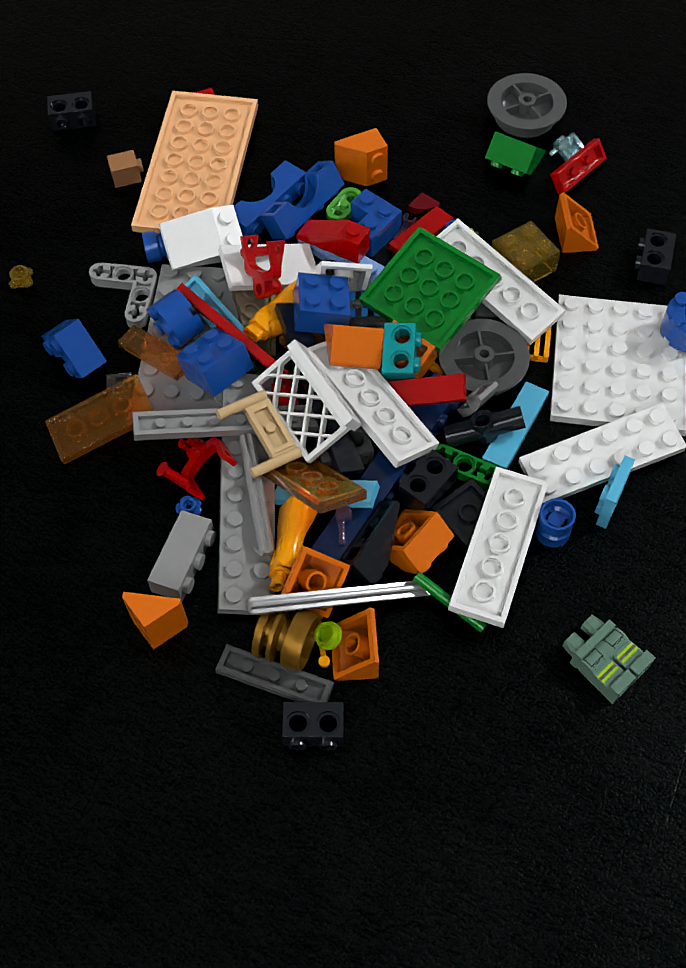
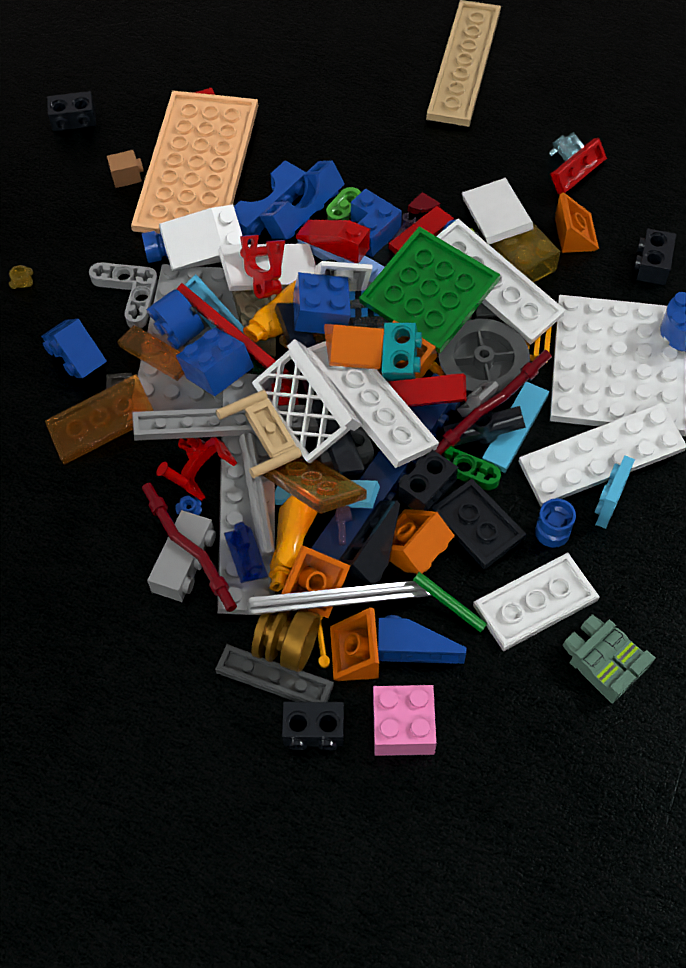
(156, 616): orange slope -> none
(217, 583): none -> dark red bar
(245, 553): none -> clear blue hinge
(328, 635): lime plate -> none
(362, 158): orange slope -> none
(404, 720): none -> bright pink brick
(409, 642): none -> blue slope
(464, 63): none -> tan plate
(497, 211): none -> white tile
(498, 547): white plate -> none
(513, 154): green slope -> none
(526, 104): dark grey piece -> none
(527, 372): none -> dark red bar
(535, 601): none -> white tile

